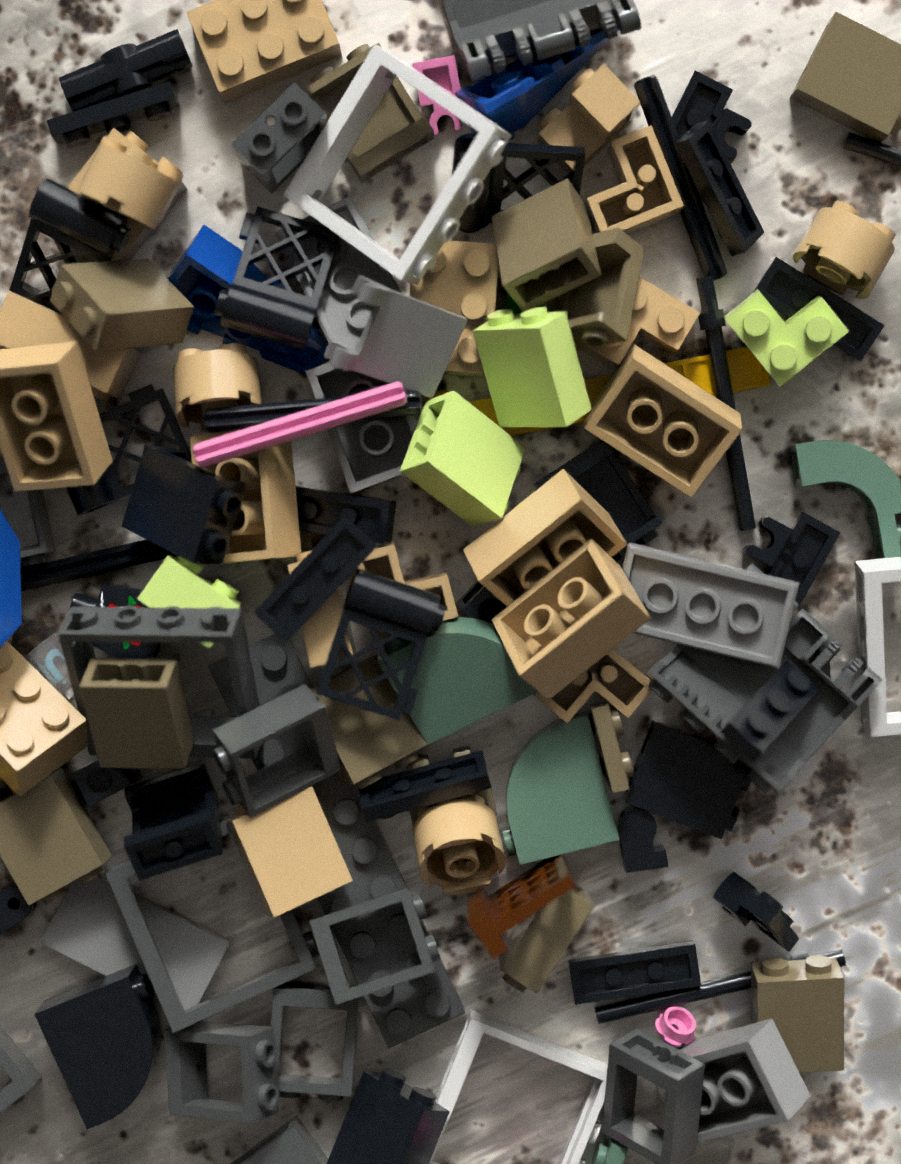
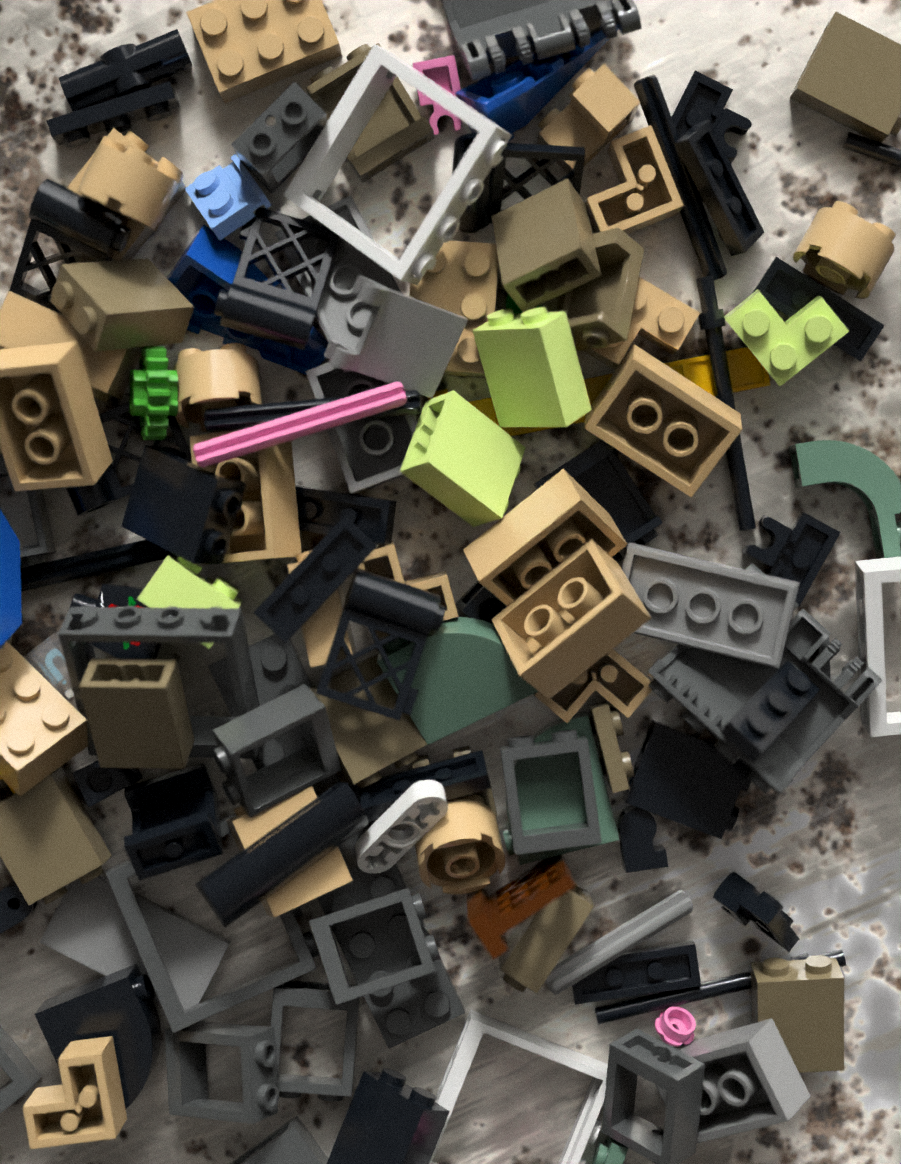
(87, 1103): none -> tan brick
(153, 392): none -> bright green gear
(227, 197): none -> light blue plate
(283, 853): none -> black brick
(418, 806): none -> white beam
(555, 836): none -> dark grey window
(619, 941): none -> light grey axle

